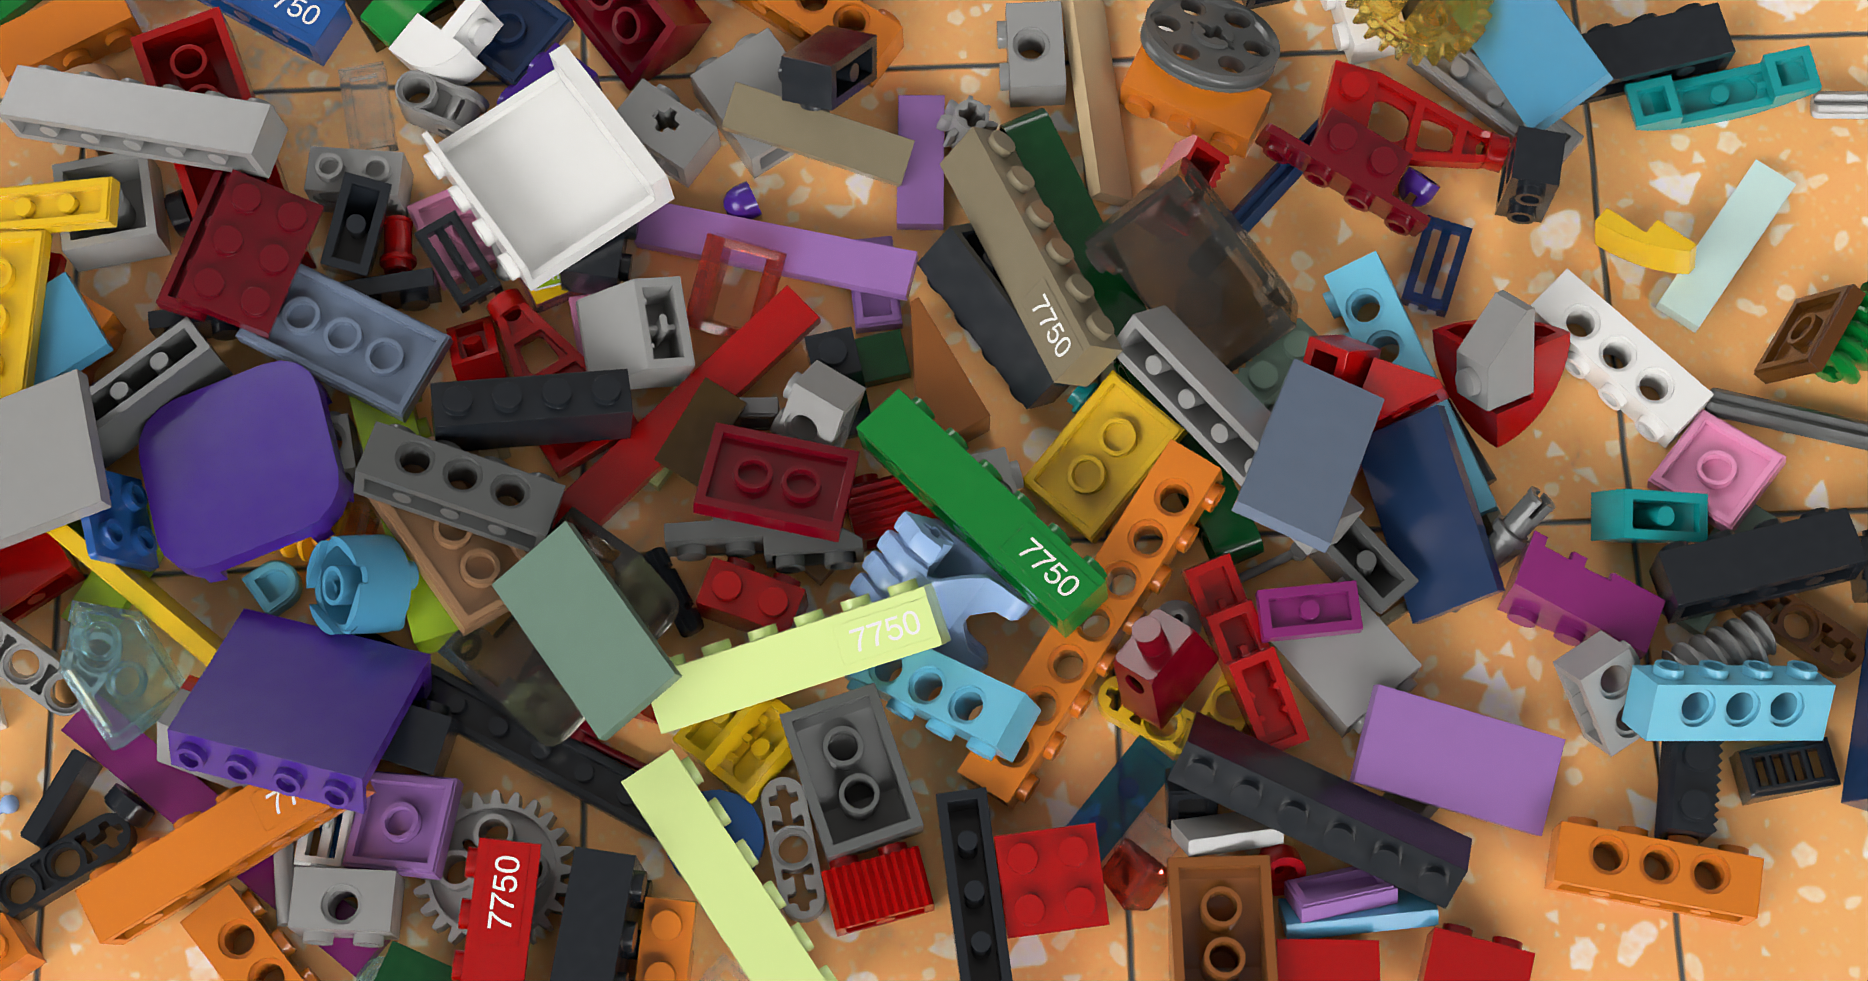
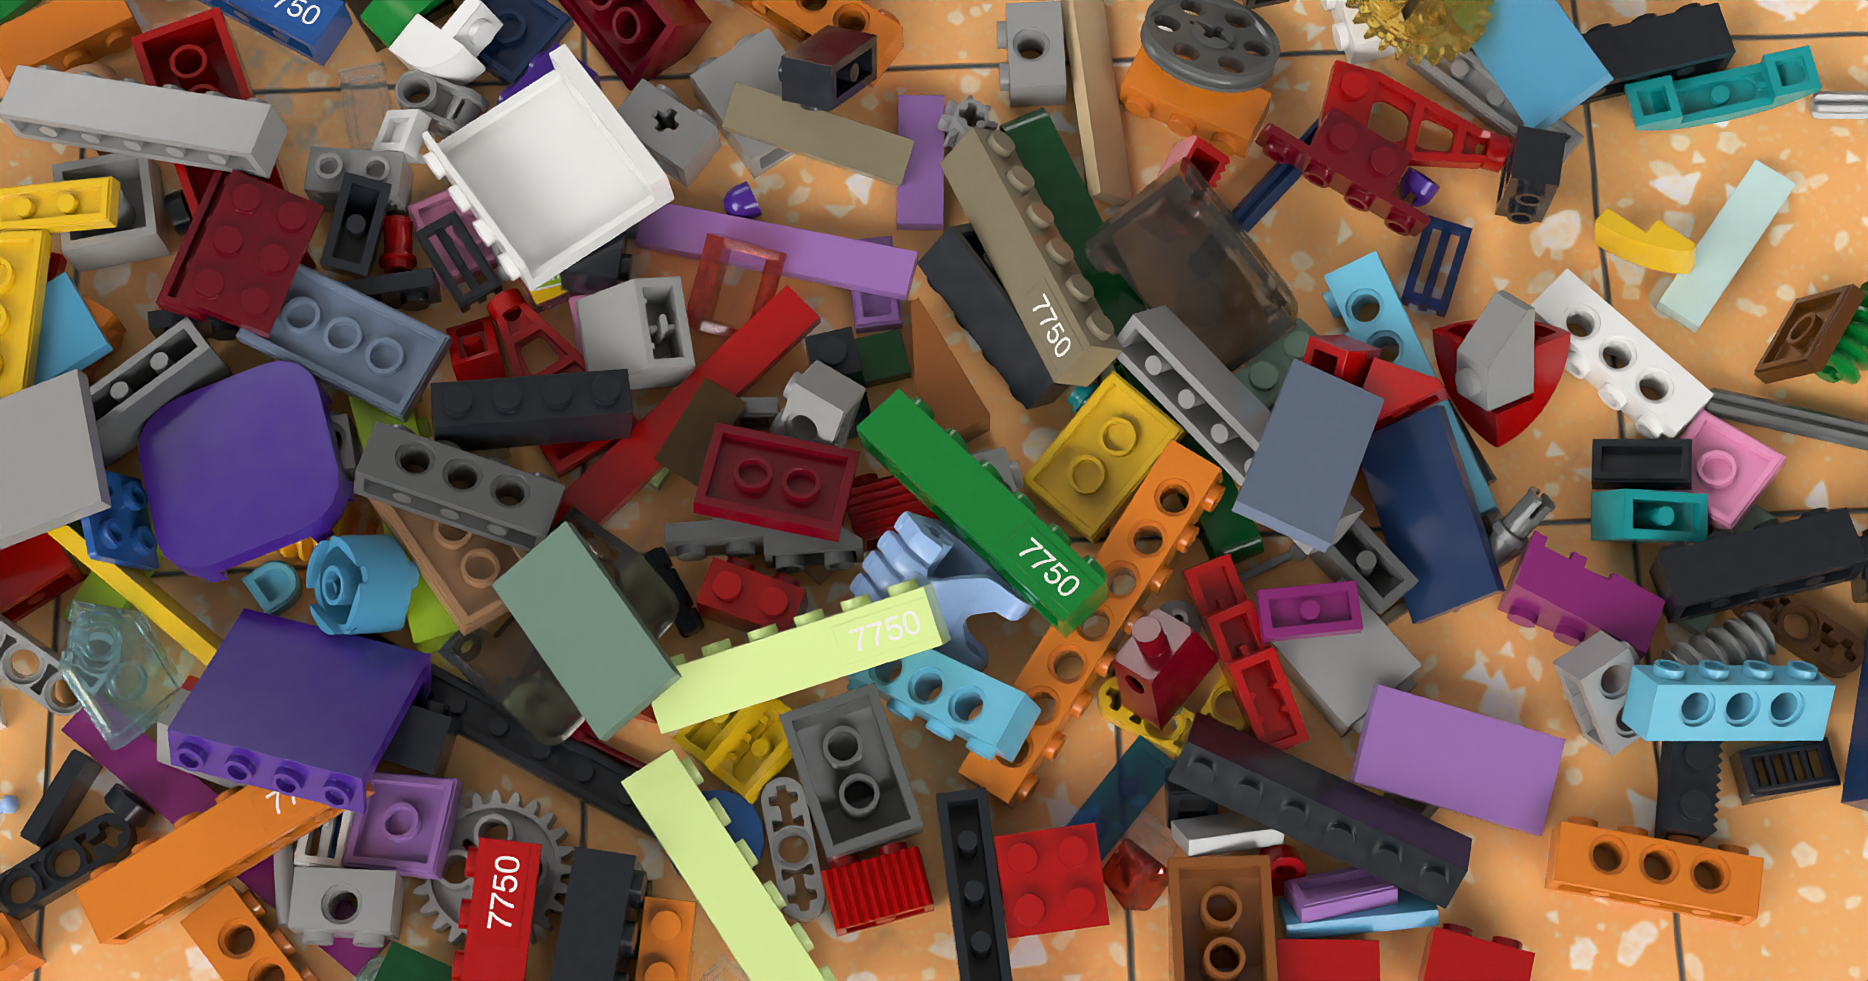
(402, 133): none -> white tile
(1642, 464): none -> black tile

